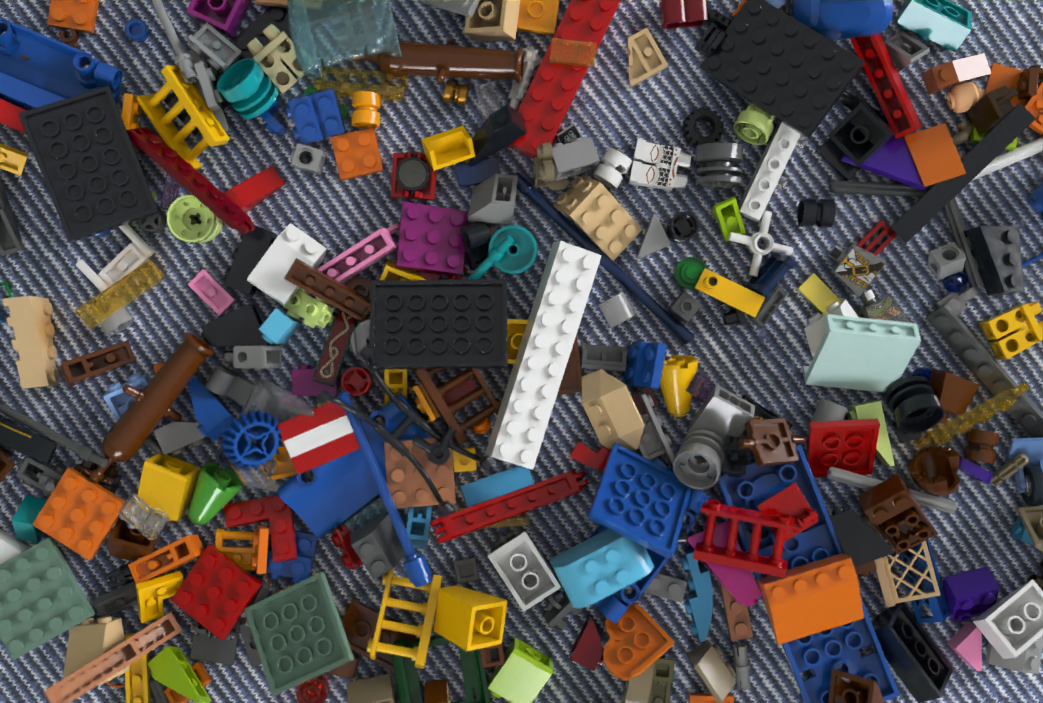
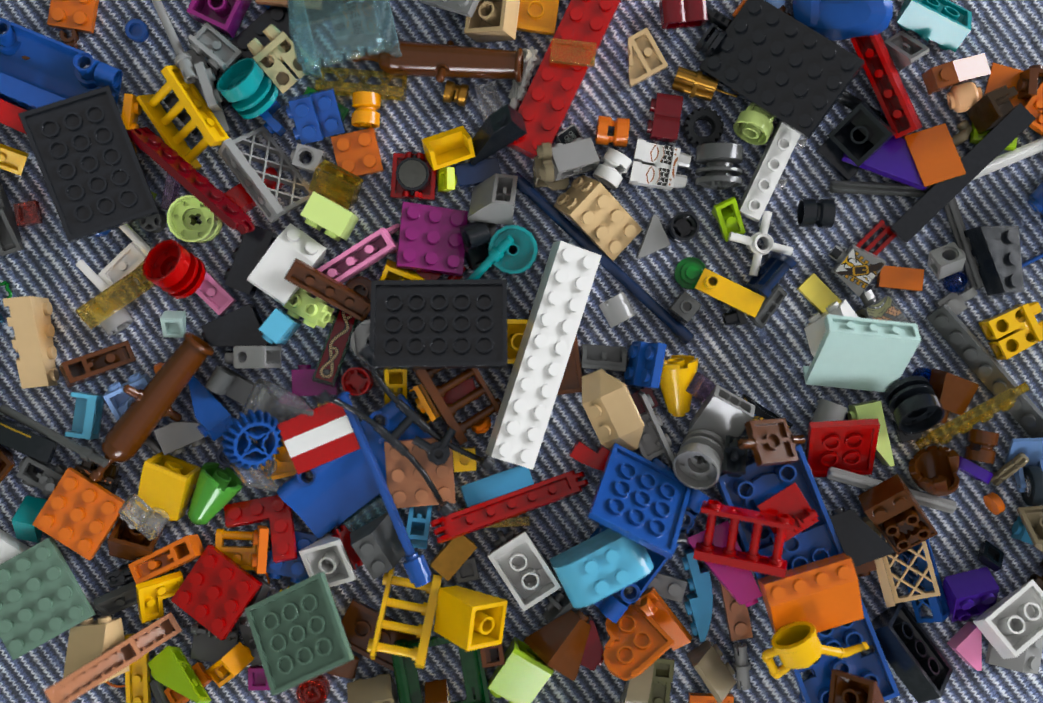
(27, 213): none -> clear red plate
(86, 415): none -> medium azure panel
(173, 324): none -> light aqua slope
(174, 269): none -> red wheel
(230, 664): none -> light orange slope
(251, 179): none -> light grey fence
(257, 679): none -> magenta plate
(328, 557): none -> white slope
(330, 216): none -> yellowish green brick
(336, 184): none -> clear yellow brick
(446, 179): none -> neon yellow plate
(453, 556): none -> pearl gold hinge
(562, 642): none -> reddish brown slope
(620, 131): none -> orange wheel
(655, 606): none -> orange hinge
(665, 118): none -> dark red brick
(696, 84): none -> pearl gold piece
(800, 648): none -> yellow piece
(901, 278): none -> orange tile
(990, 556): none -> black plate
(994, 503): none -> orange tile

